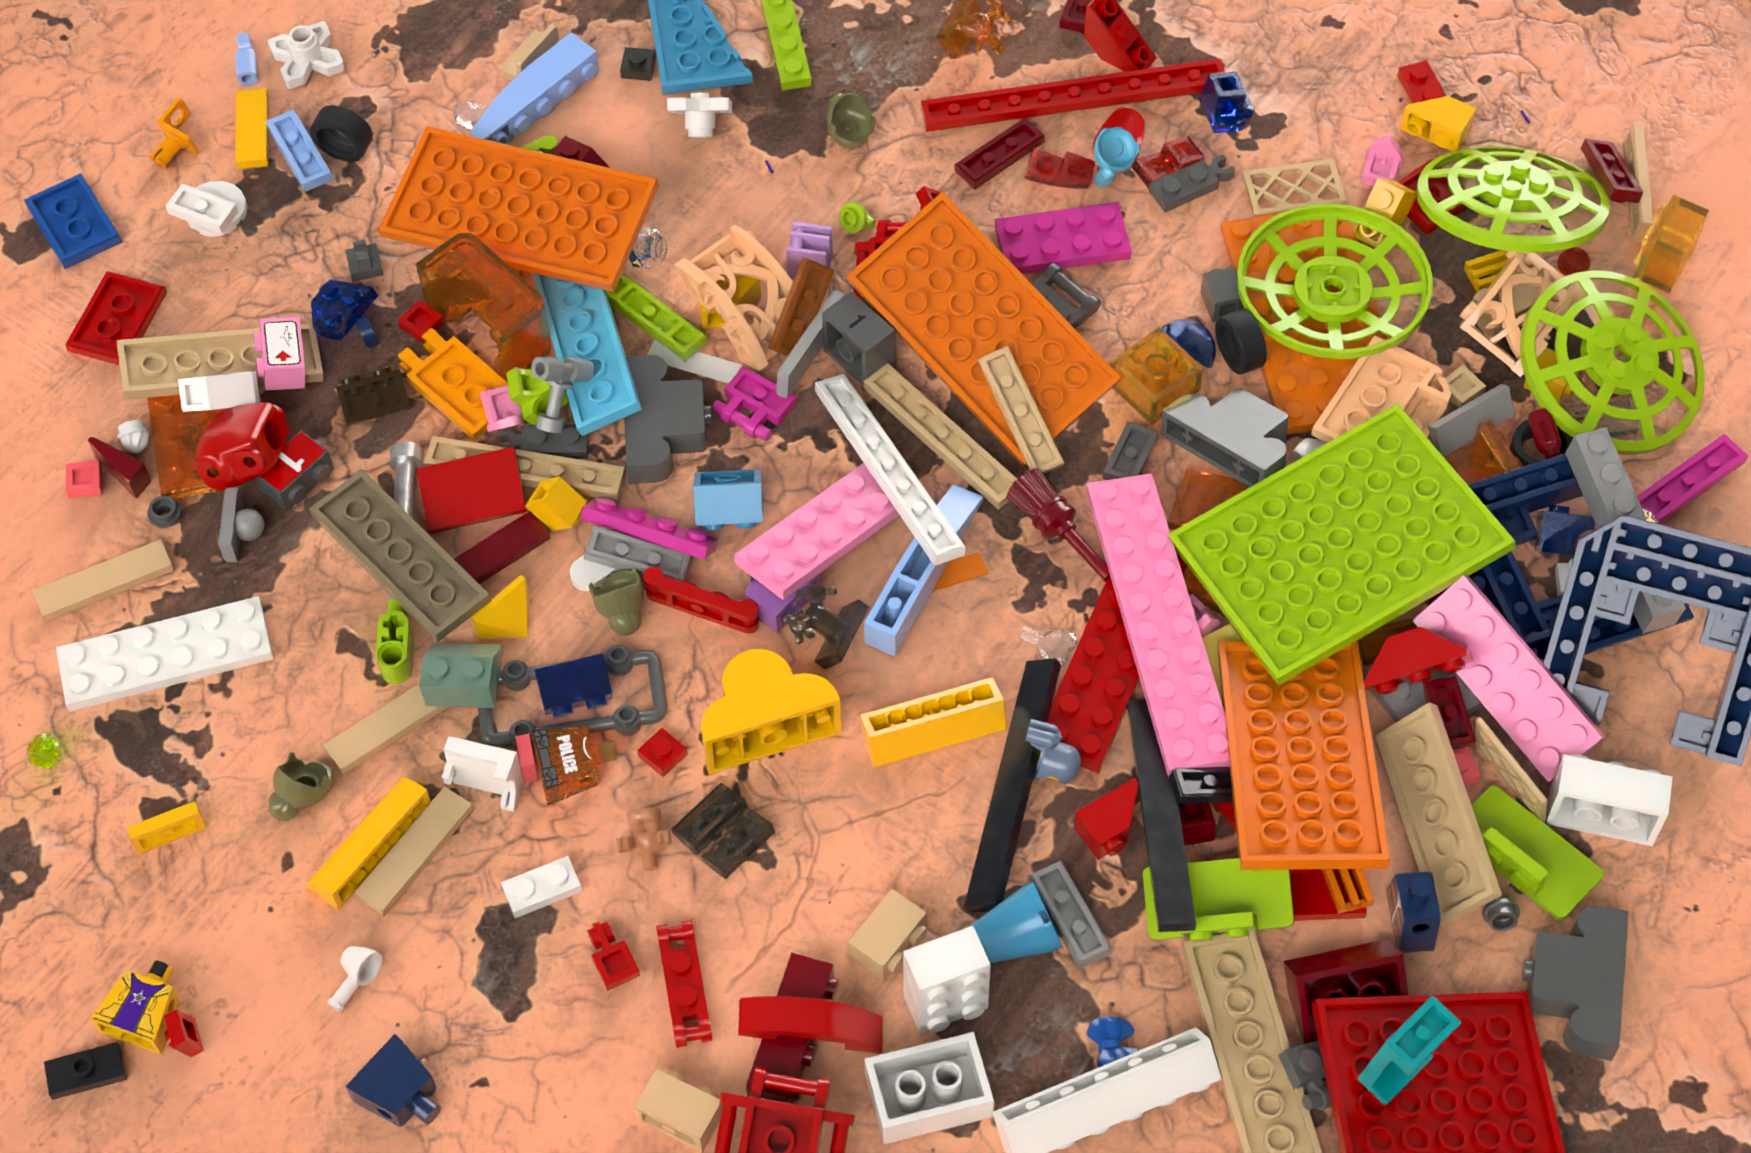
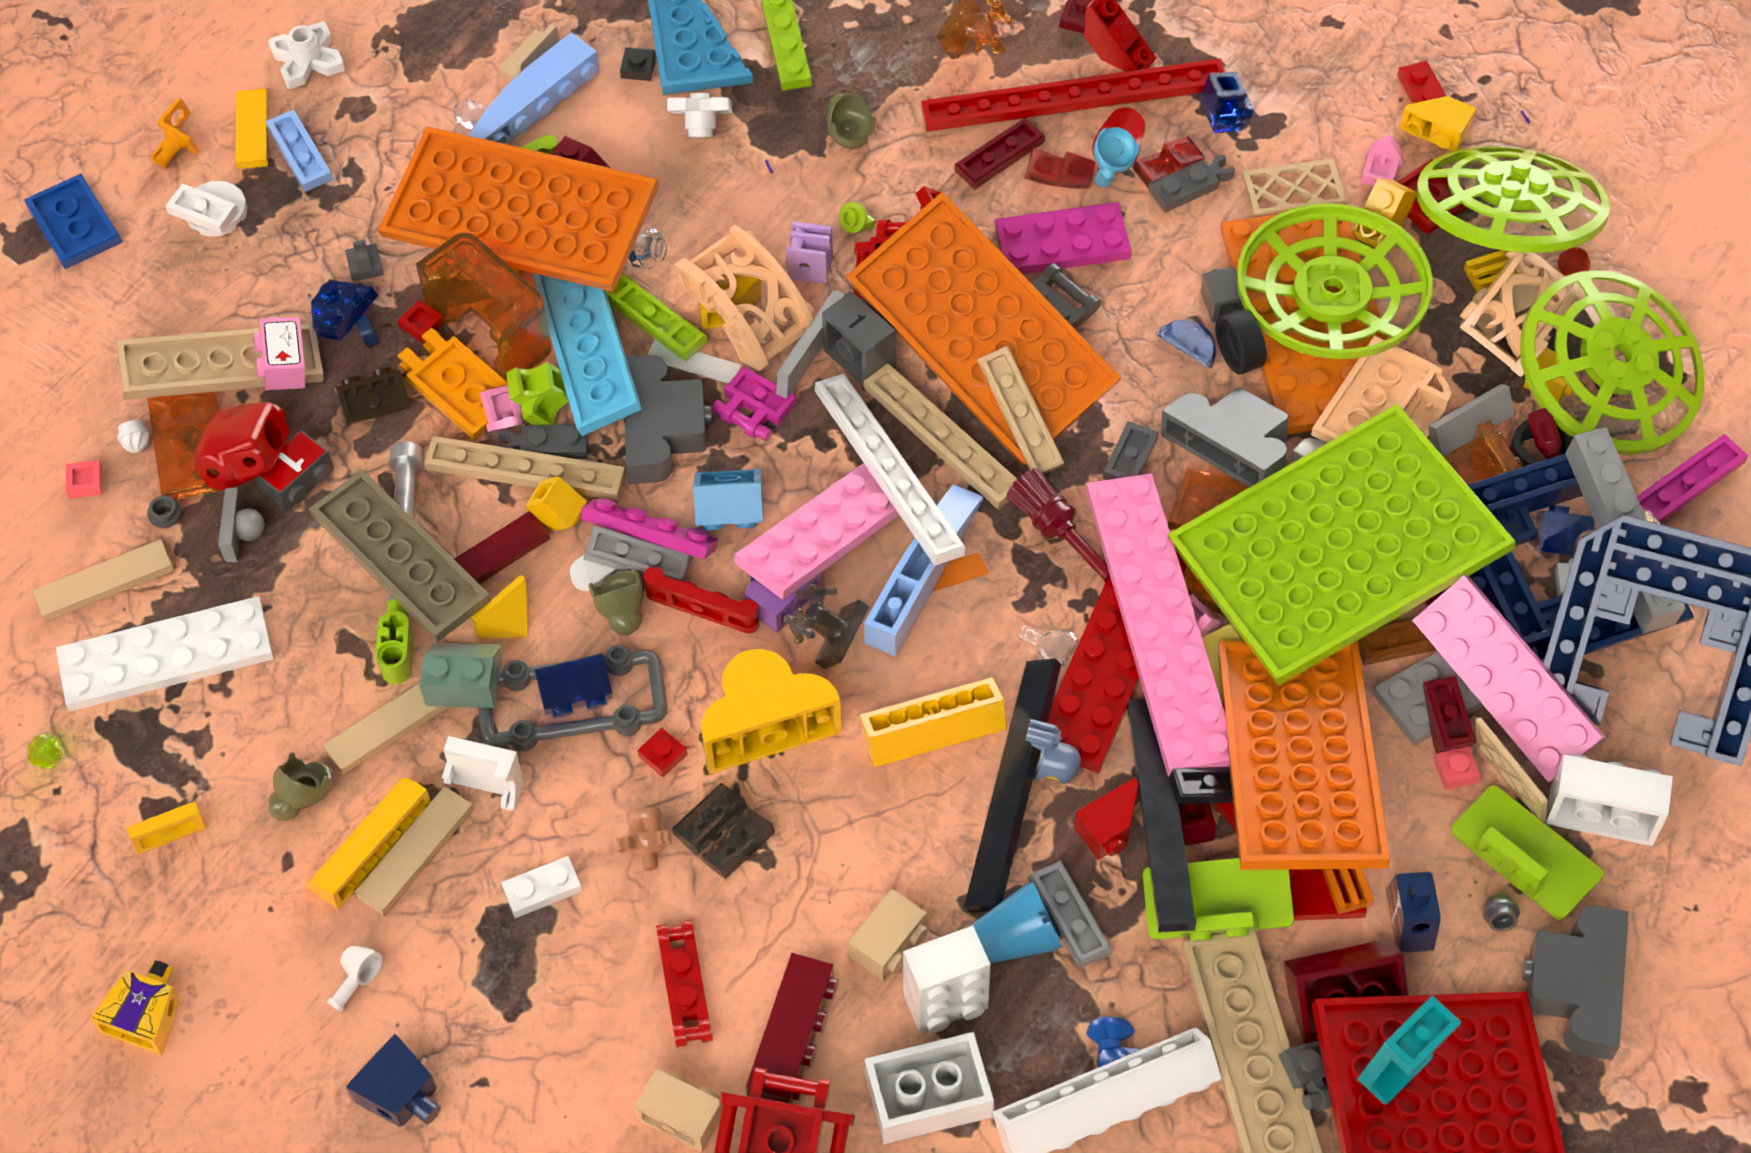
(84, 1070): black plate -> none
(116, 311): red tile -> none
(123, 467): dark red slope -> none
(182, 1033): red plate -> none
(218, 391): white slope -> none
(246, 61): light blue bar -> none
(340, 119): black tyre -> none
(471, 490): red tile -> none
(526, 758): coral plate -> none
(560, 376): light grey bar -> none
(569, 760): clear orange torso -> none
(614, 962): red plate -> none
(801, 305): dark orange tile -> none
(811, 1019): red slope -> none
(1155, 374): clear yellow brick -> none
(1413, 658): red slope -> none
(1438, 812): tan plate -> none
(1464, 386): tan plate -> none
(1611, 171): dark red plate -> none
(1636, 160): tan tile -> none
(1669, 243): clear yellow brick -> none

